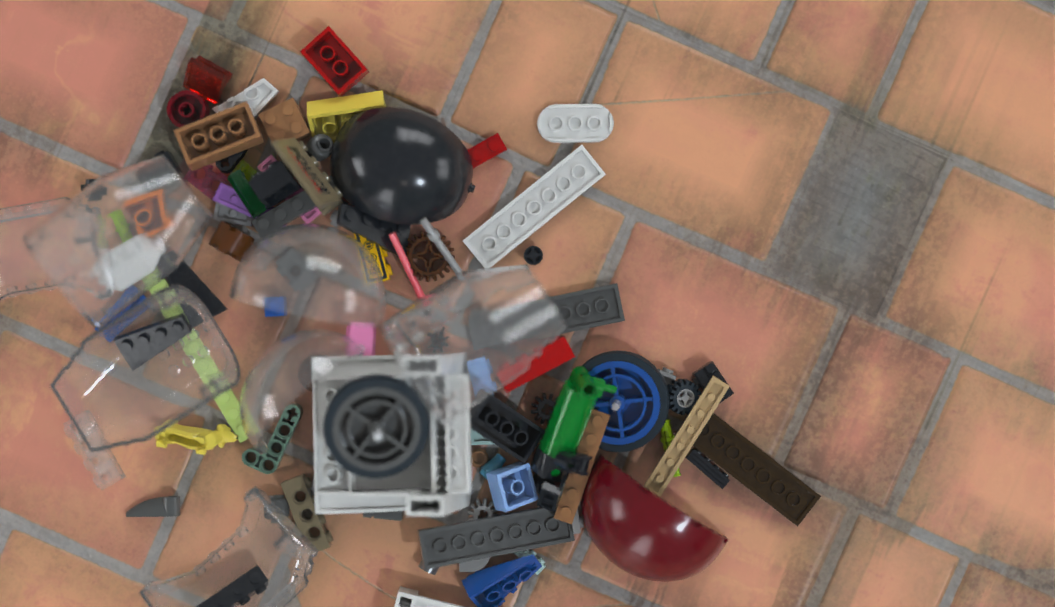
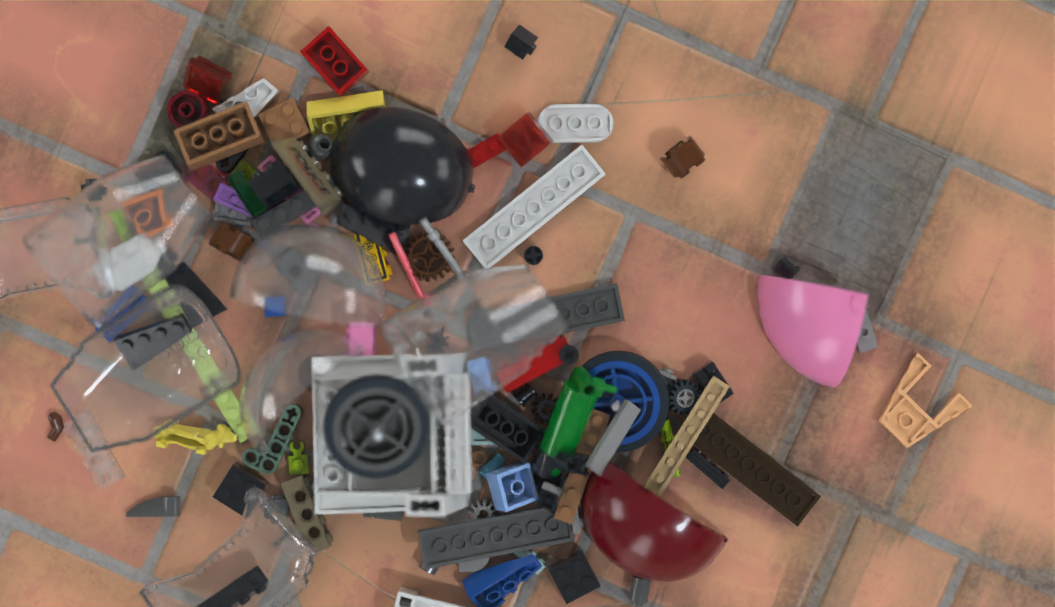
(57, 425): none -> reddish brown arm
(235, 486): none -> black brick
(298, 462): none -> lime plate
(521, 42): none -> black brick
(525, 139): none -> clear red brick
(525, 394): none -> black bush
(570, 353): none -> black wheel
(574, 576): none -> black brick
(612, 437): none -> light grey tile
(639, 590): none -> dark grey brick
(683, 157): none -> reddish brown brick
(787, 268): none -> black bush
(811, 326): none -> bright pink brick
(866, 337): none -> light grey plate
(905, 418): none -> light nougat wing

